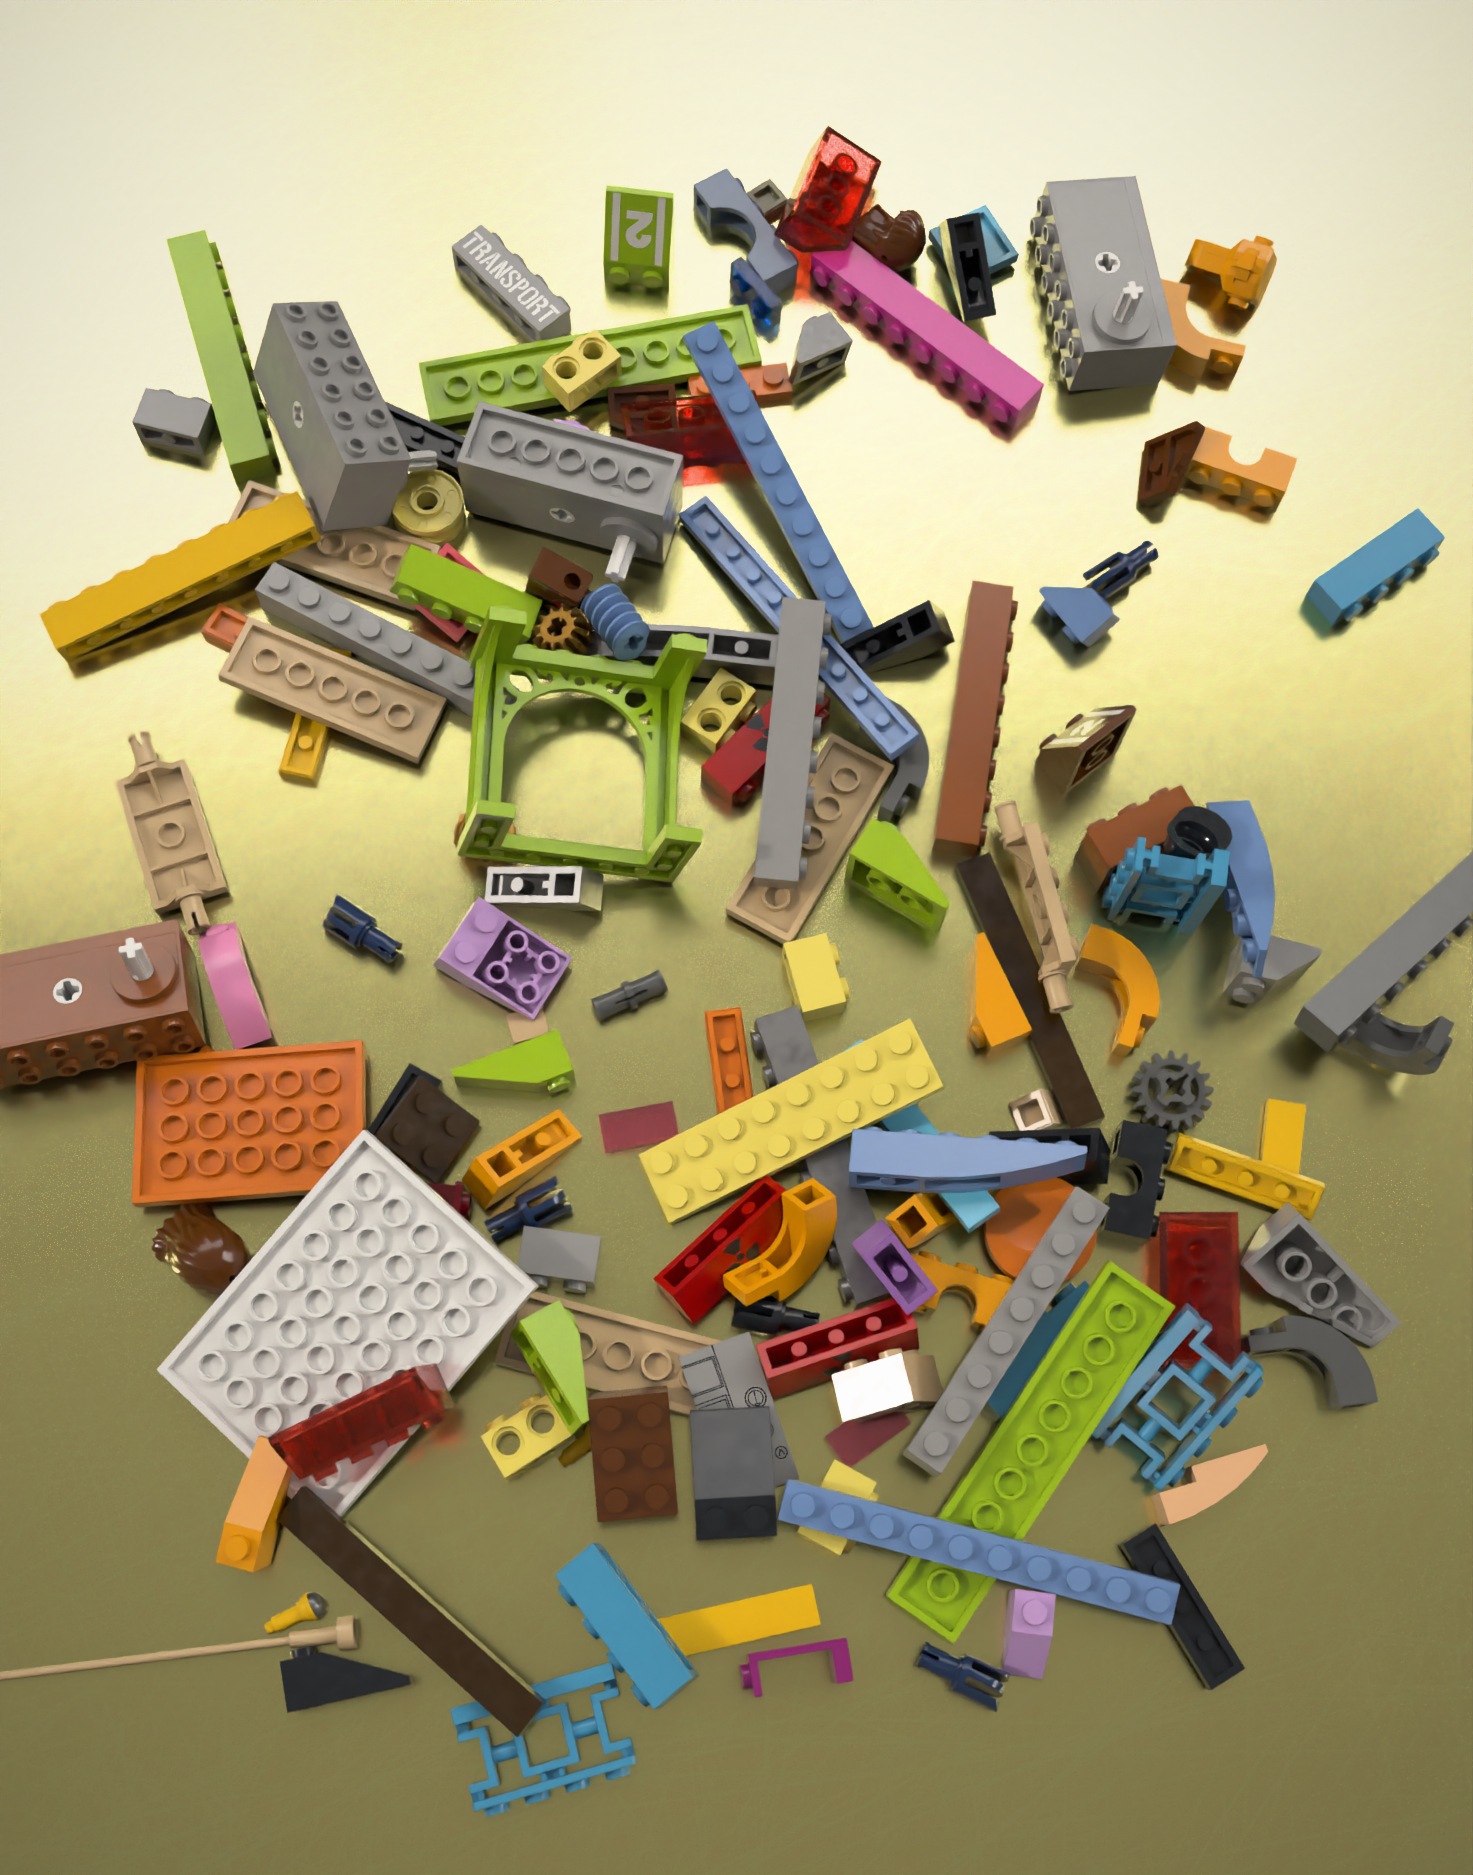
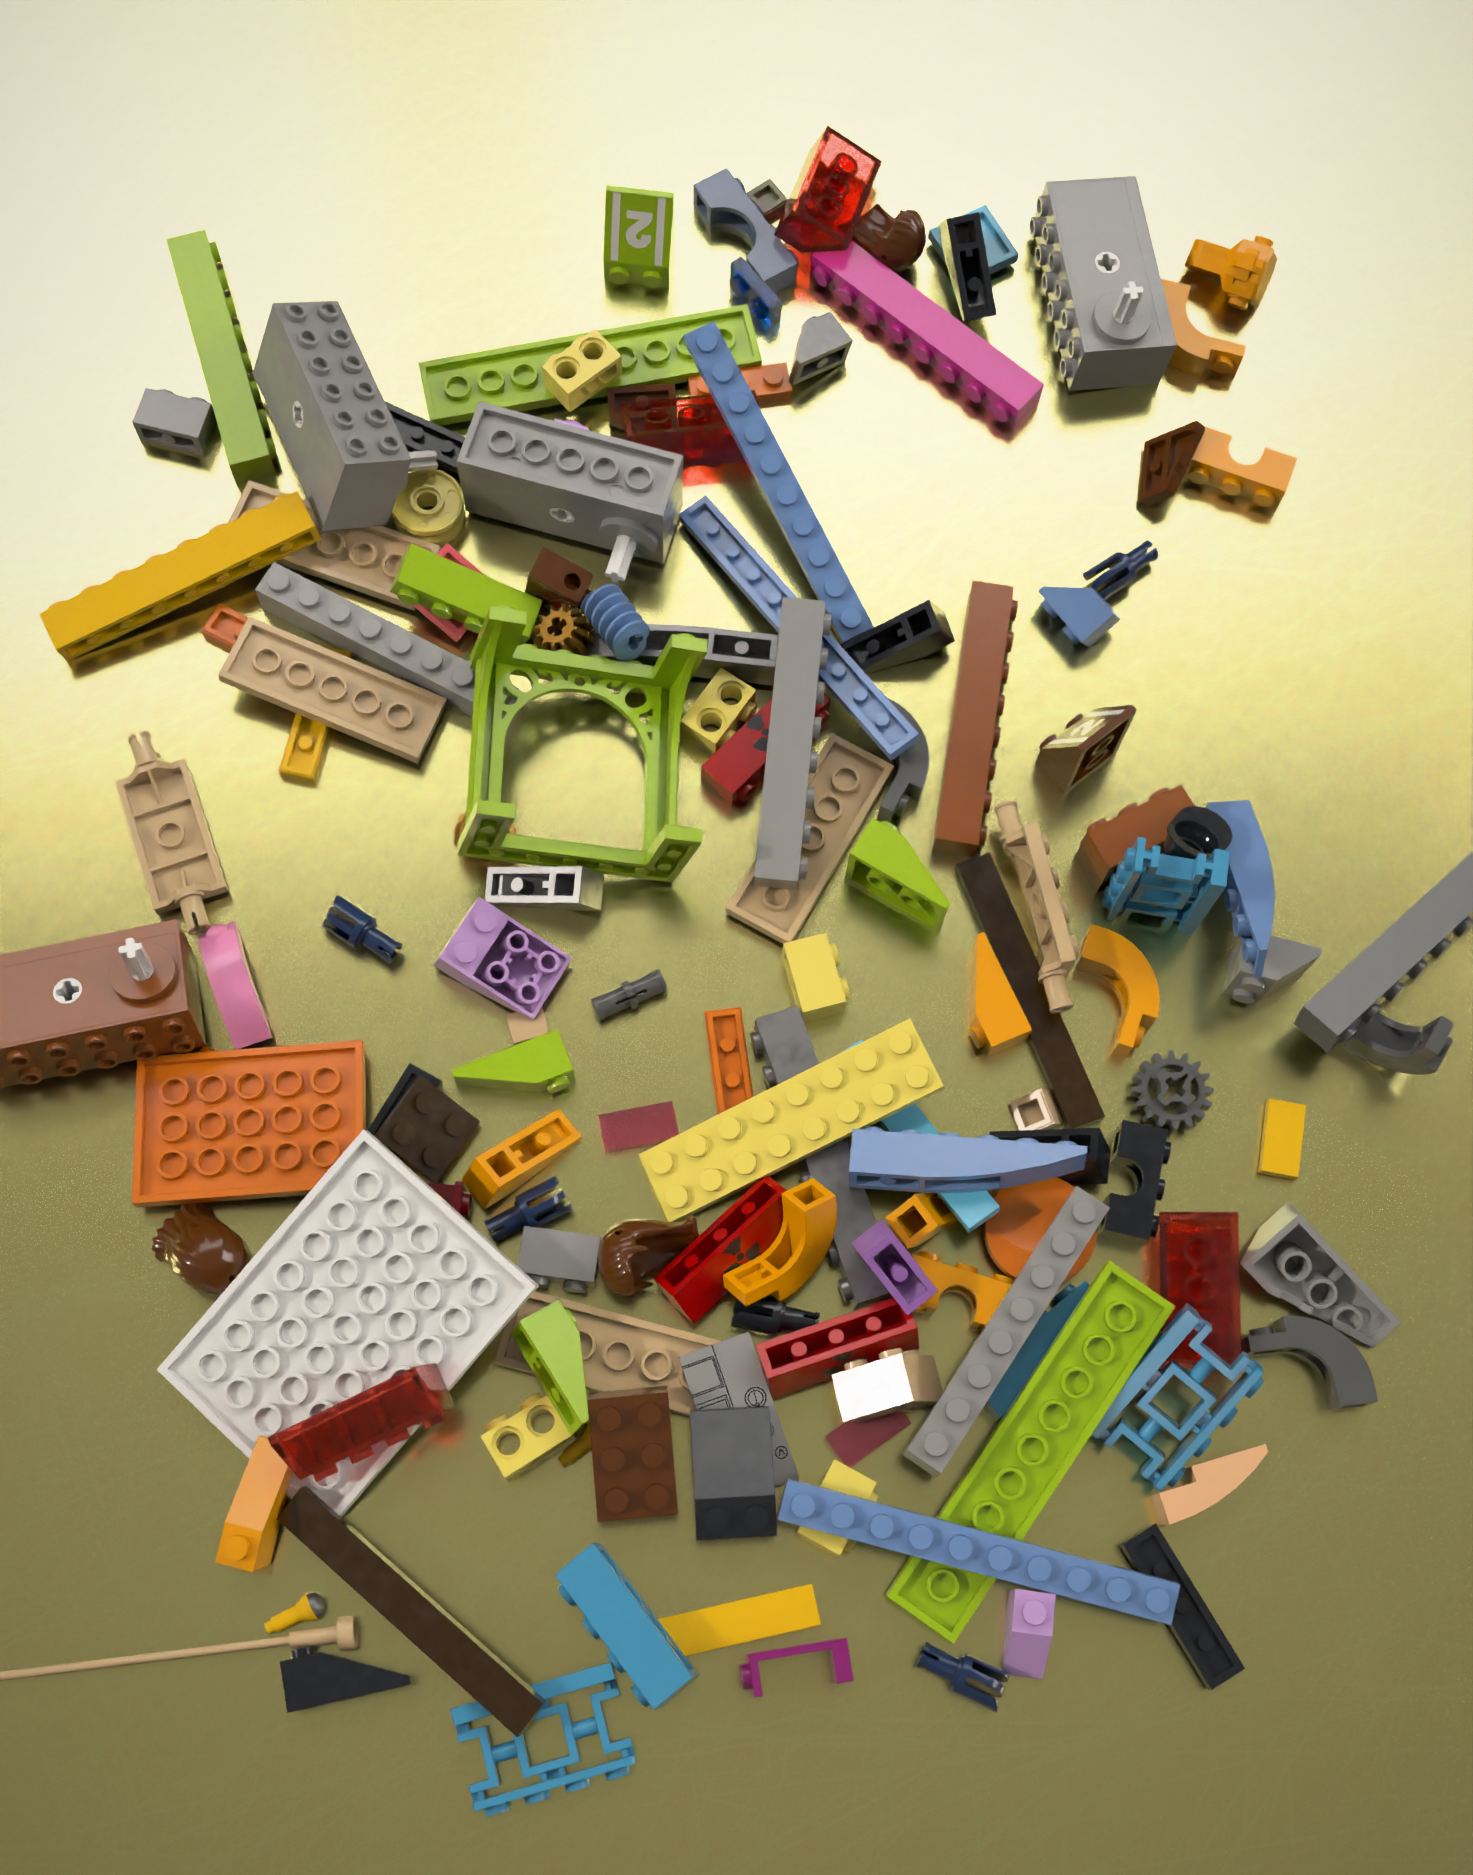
(511, 285): light grey brick -> none
(641, 1249): none -> reddish brown piece
(1244, 1175): yellow tile -> none
(1376, 566): dark azure brick -> none

